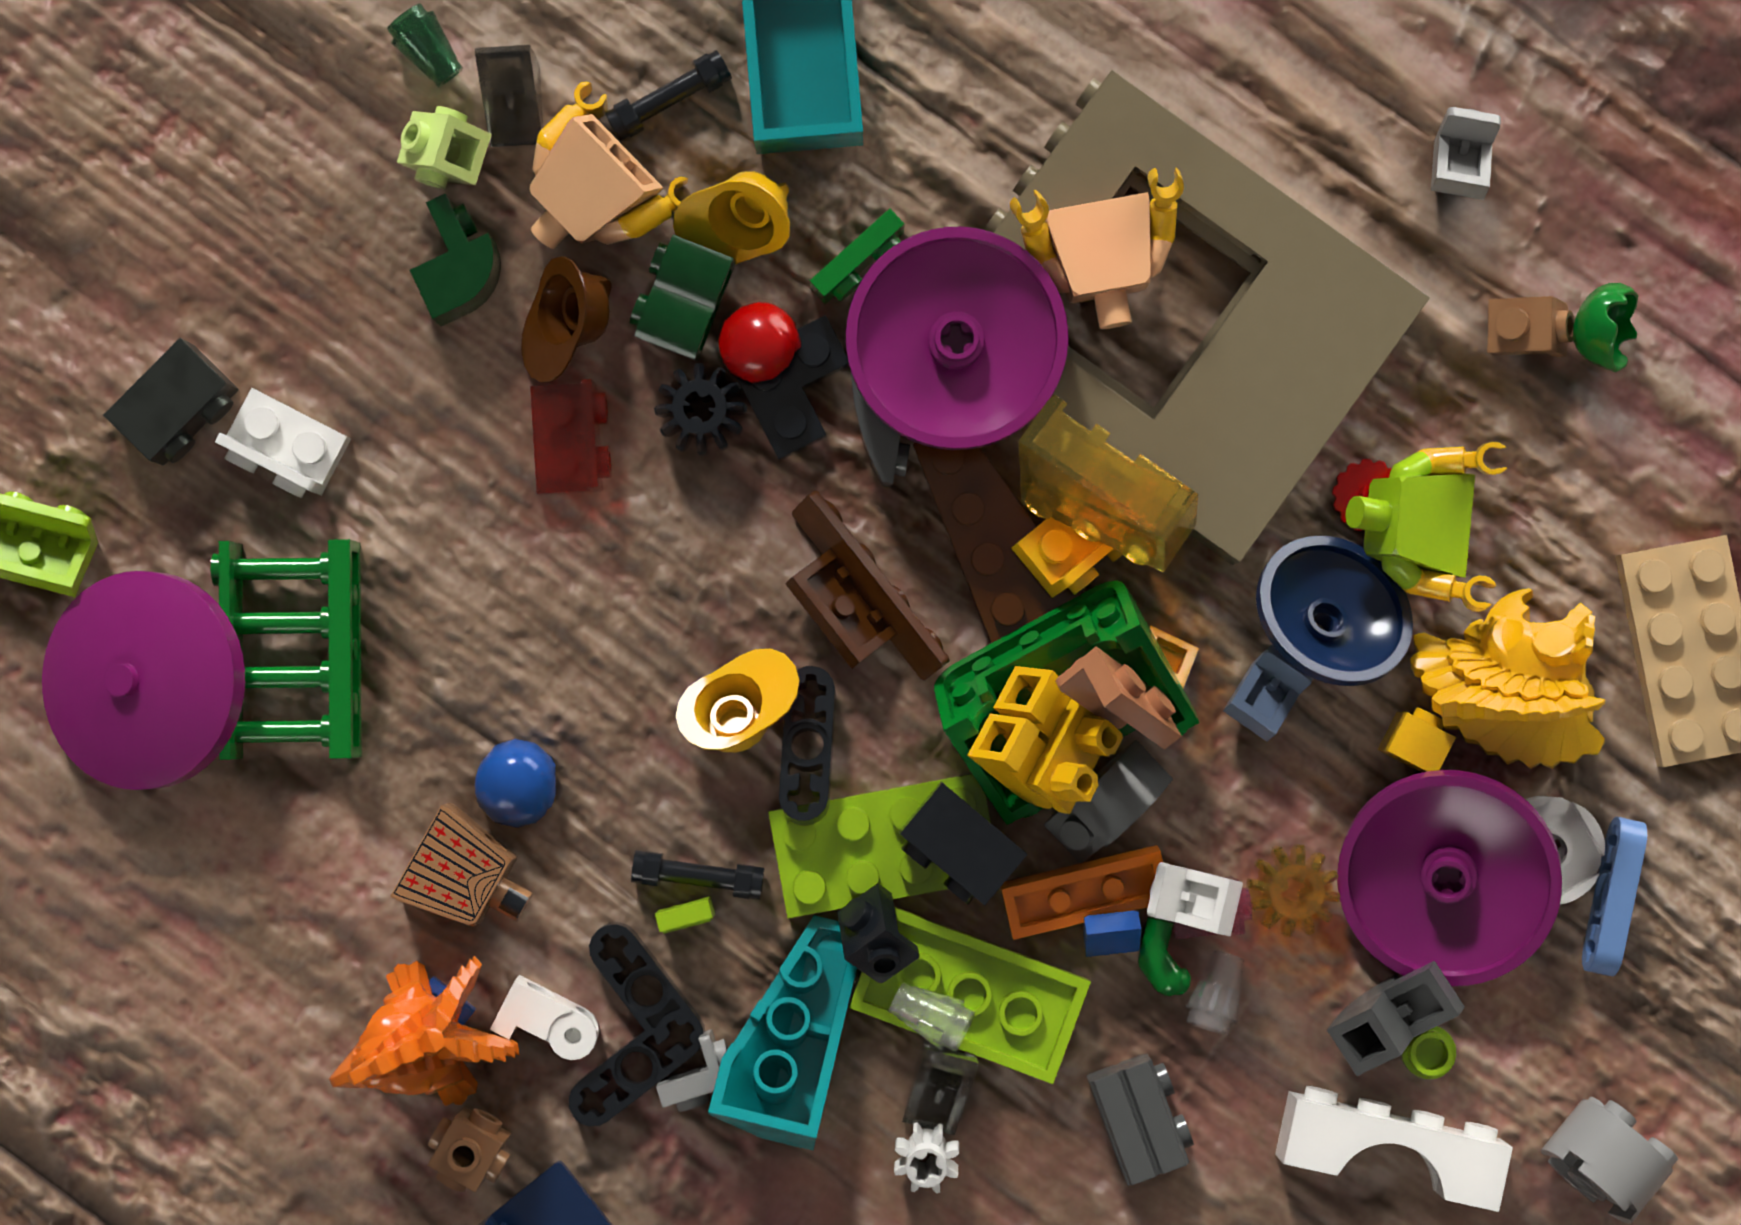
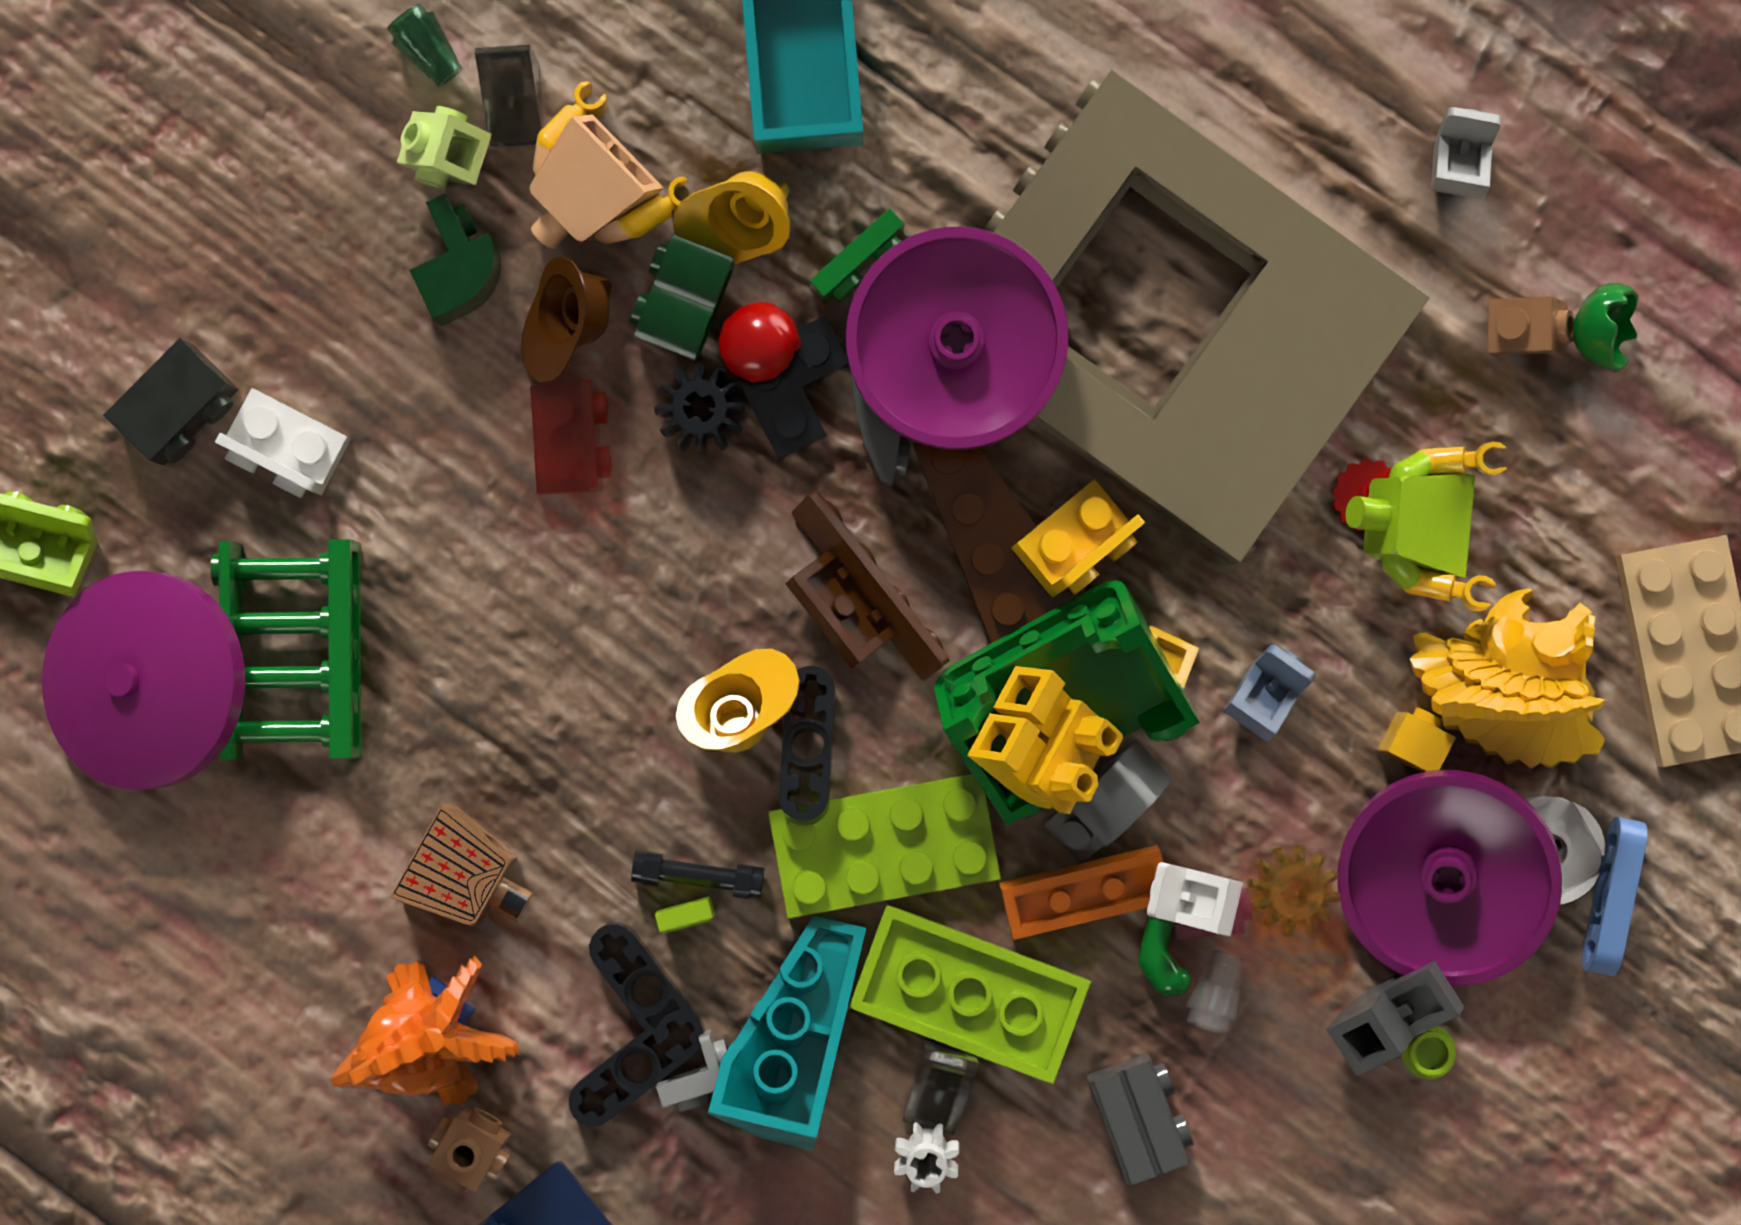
(516, 783): blue hair -> none
(549, 1016): white leg -> none
(709, 72): black bar -> none
(872, 935): black bracket -> none
(933, 1015): clear cone -> none
(960, 844): black brick -> none
(1101, 491): clear yellow wedge -> none
(1104, 245): light nougat torso -> none
(1111, 933): blue tile -> none
(1120, 696): nougat bracket -> none
(1326, 1134): white arch -> none
(1347, 594): dark blue dish -> none
(1608, 1158): light grey brick -> none

